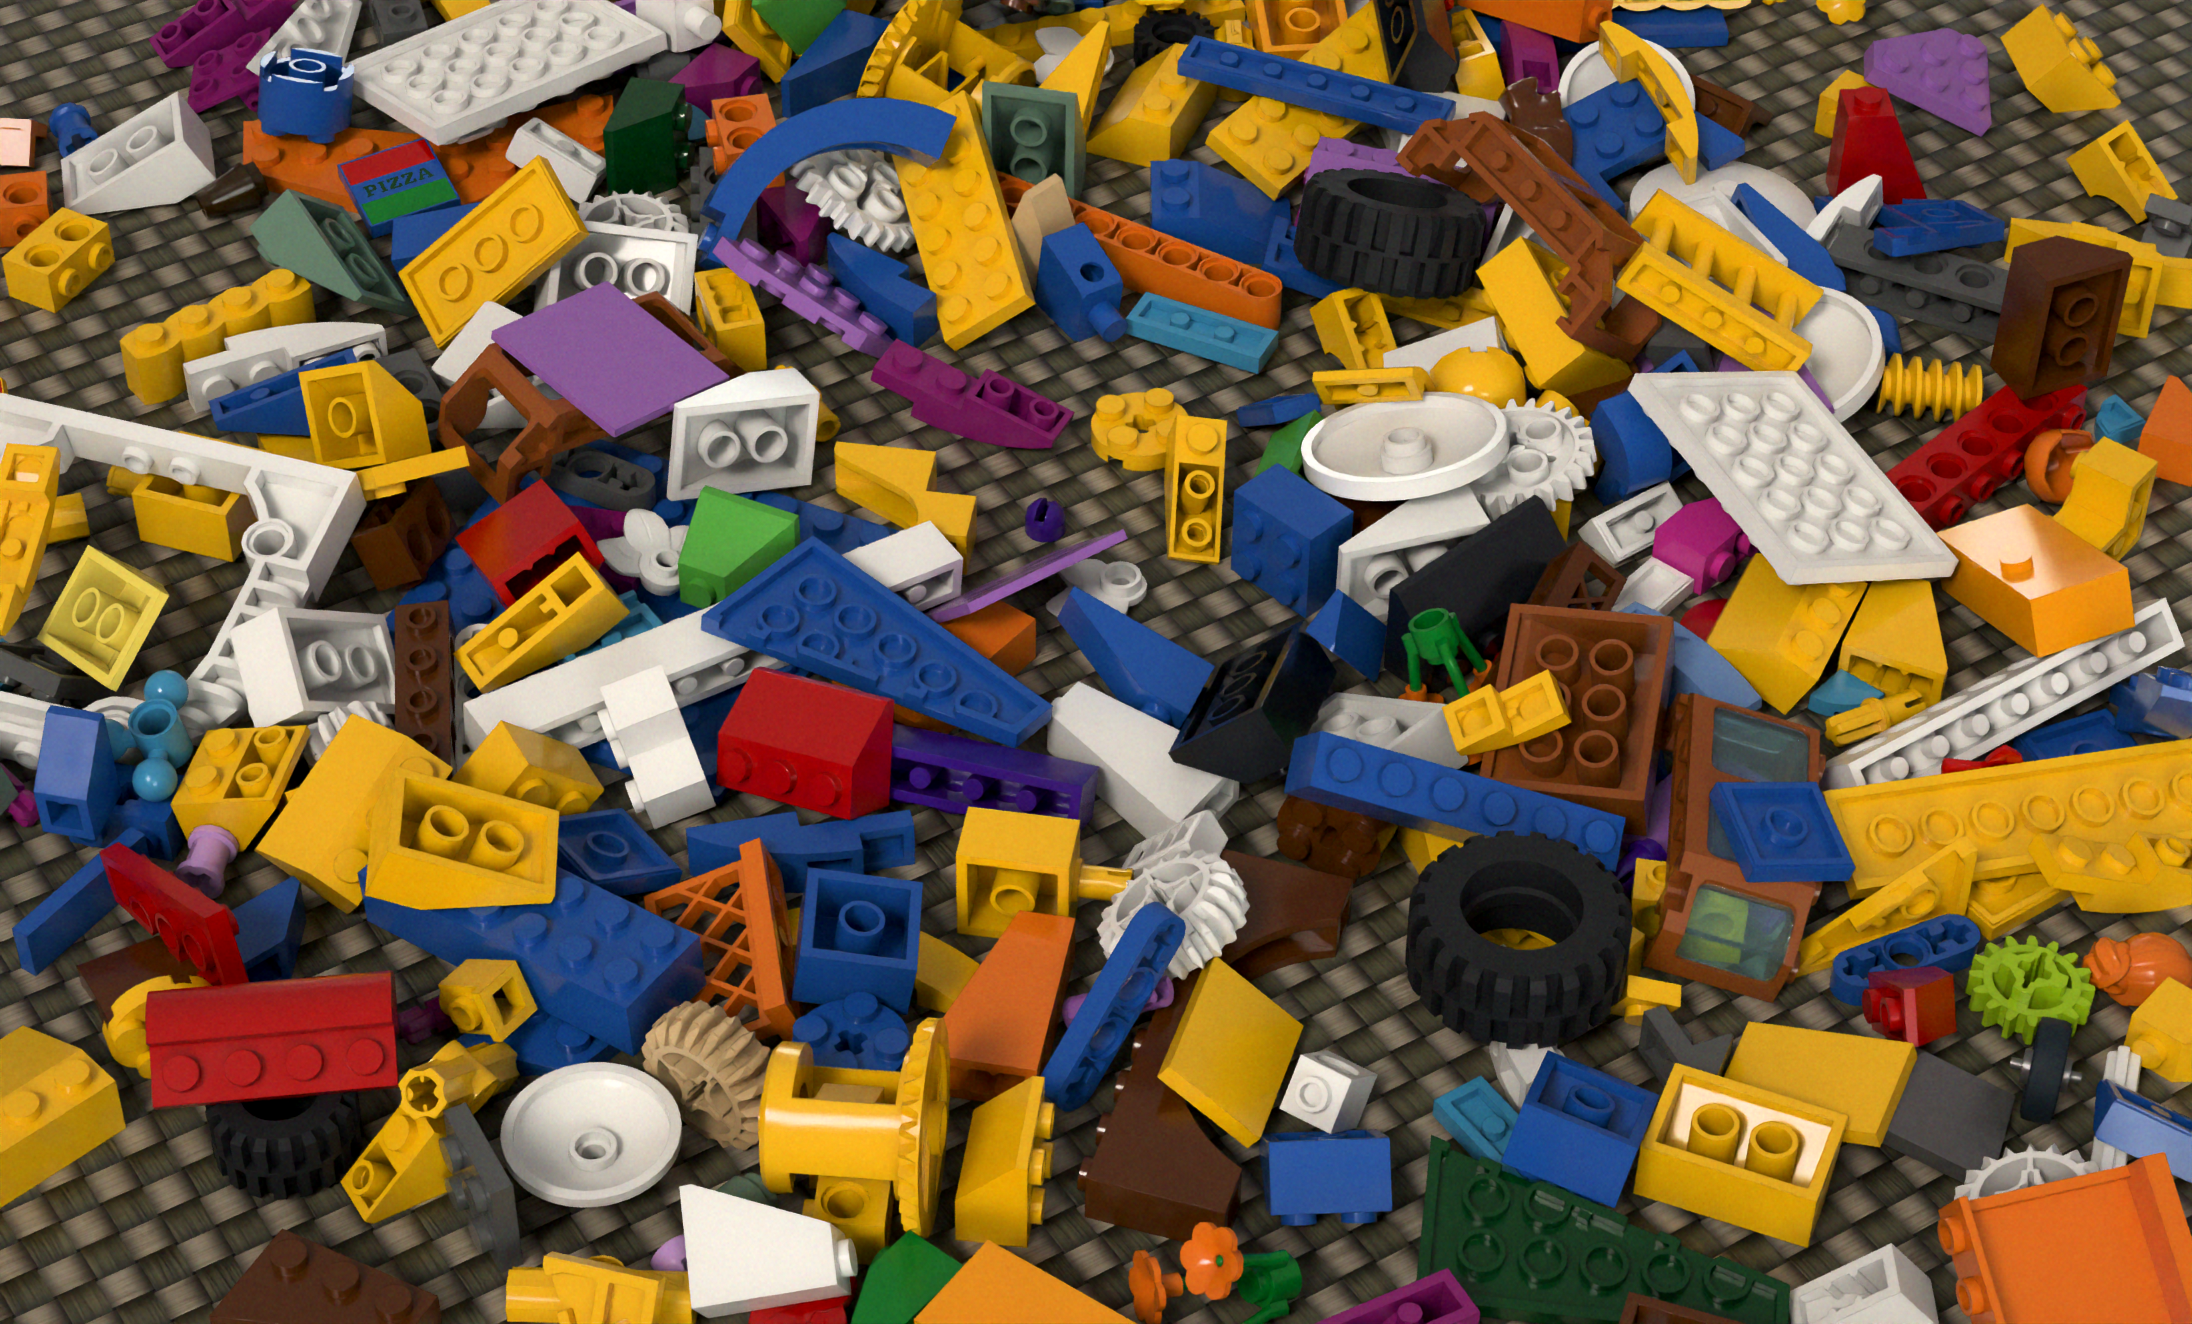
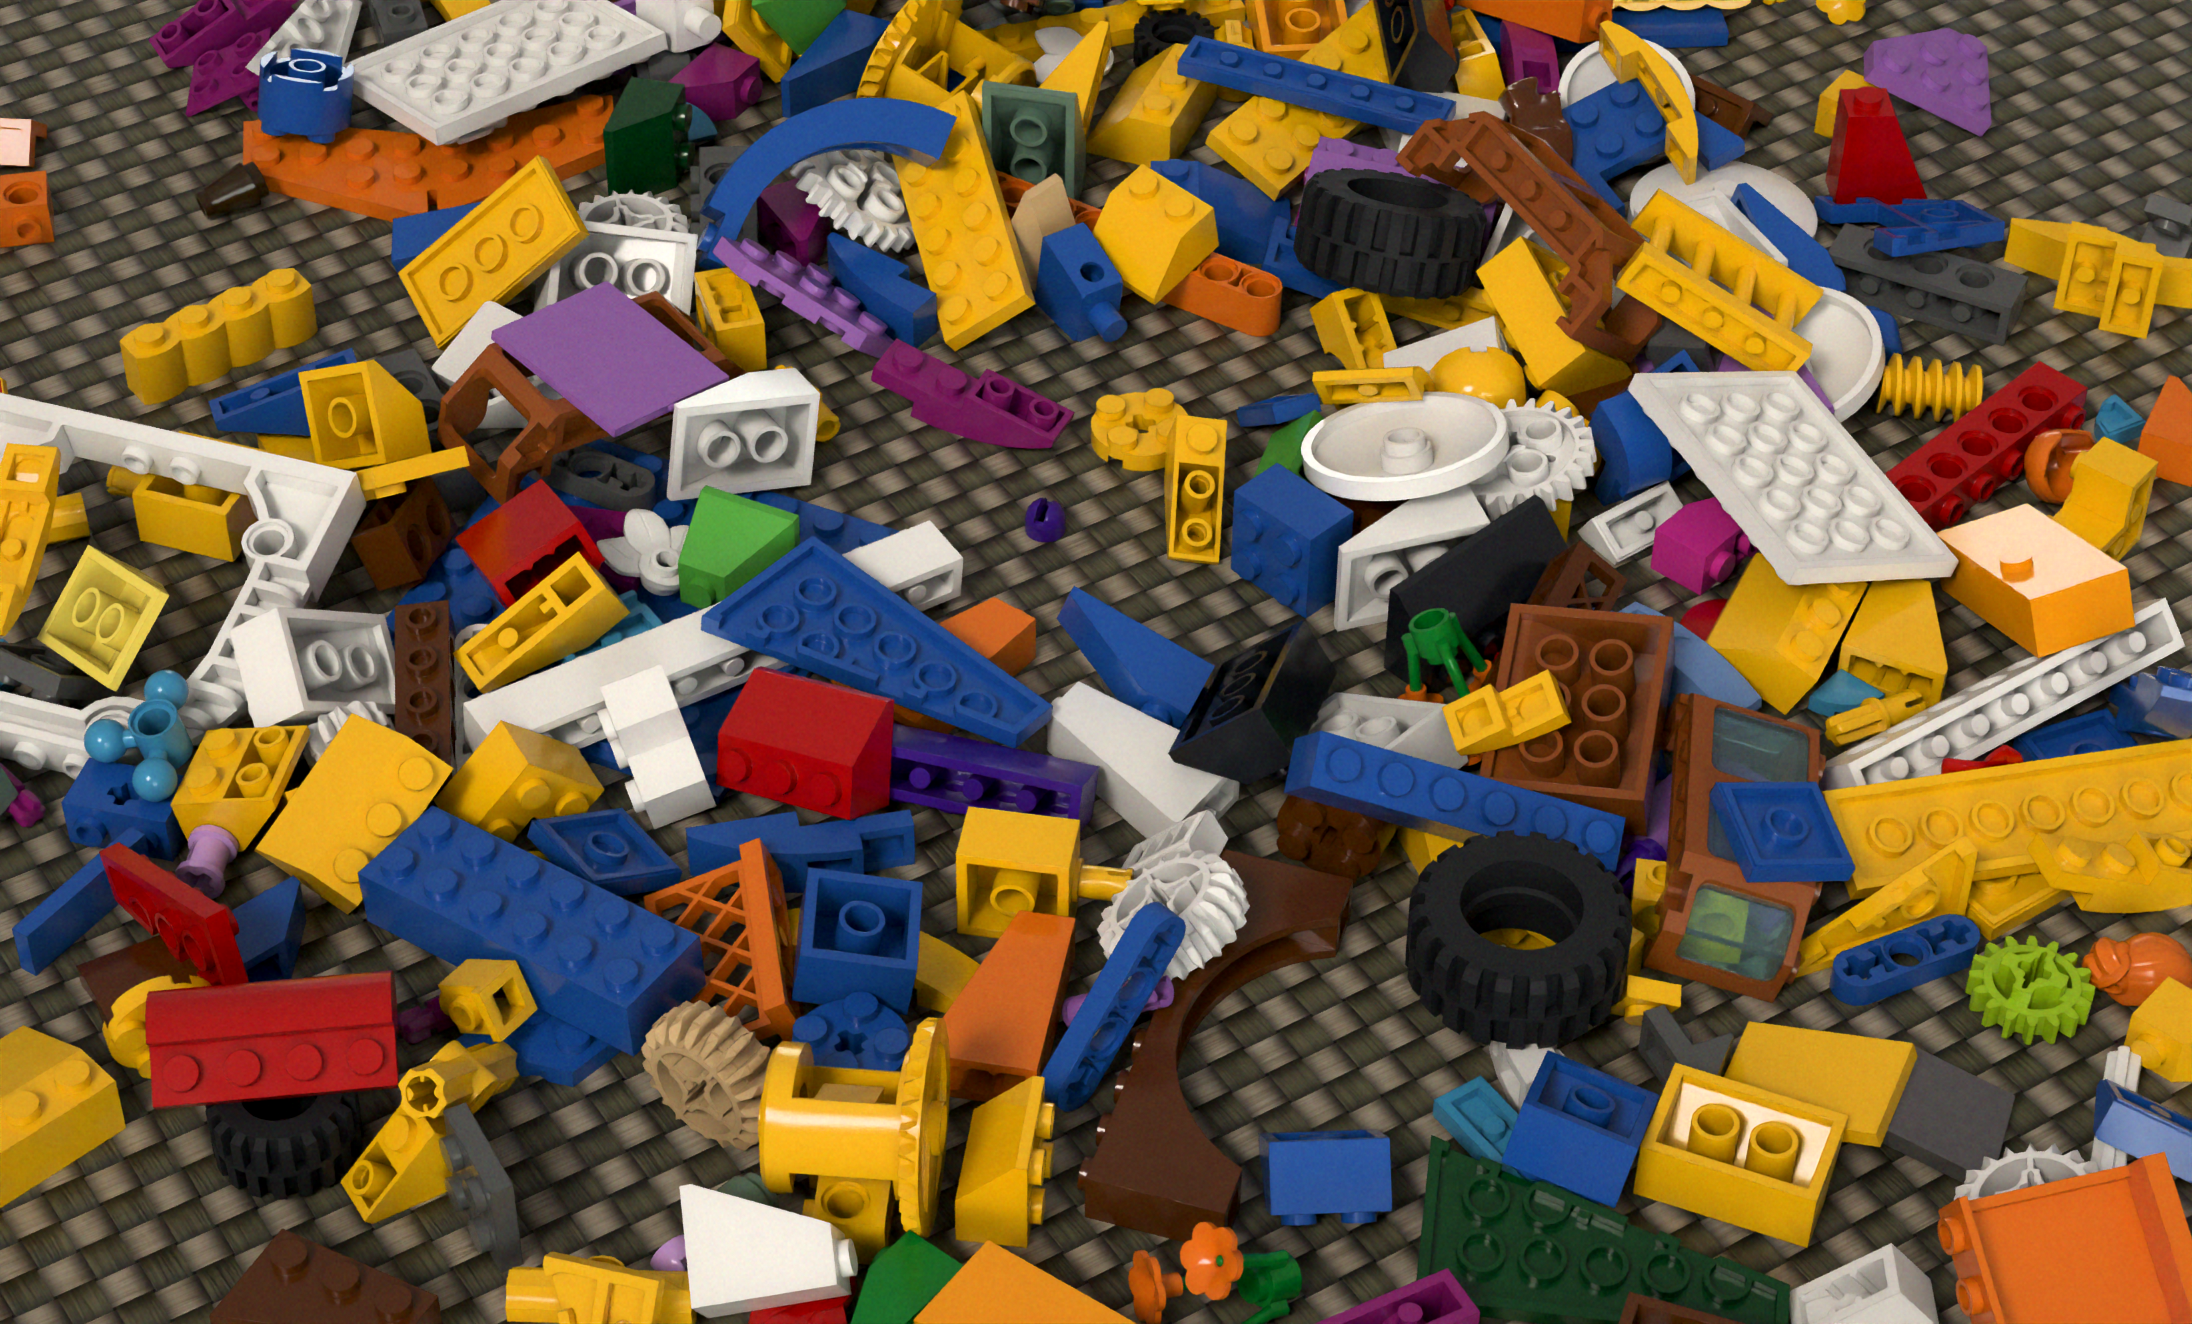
(58, 260): yellow brick -> none
(72, 127): blue bush -> none
(75, 773): blue slope -> none
(141, 162): white slope -> none
(274, 351): white slope -> none
(326, 248): sand green slope -> none
(397, 185): tile -> none
(458, 846): yellow slope -> none
(573, 163): white slope -> none
(591, 1134): white dish -> none
(736, 126): orange brick -> none
(903, 489): yellow arch -> none
(1023, 577): medium lavender piece -> none
(1115, 584): white plate -> none
(1155, 232): none -> yellow slope
(1202, 332): dark azure plate -> none
(1231, 1052): yellow tile -> none
(1328, 1091): white brick -> none
(1350, 633): blue slope -> none
(1655, 587): white tile -> none
(1854, 206): white slope -> none
(1911, 1004): red slope -> none
(2045, 1070): black wheel -> none
(2059, 315): reddish brown slope -> none
(2060, 65): yellow slope -> none
(2121, 170): yellow arch -> none

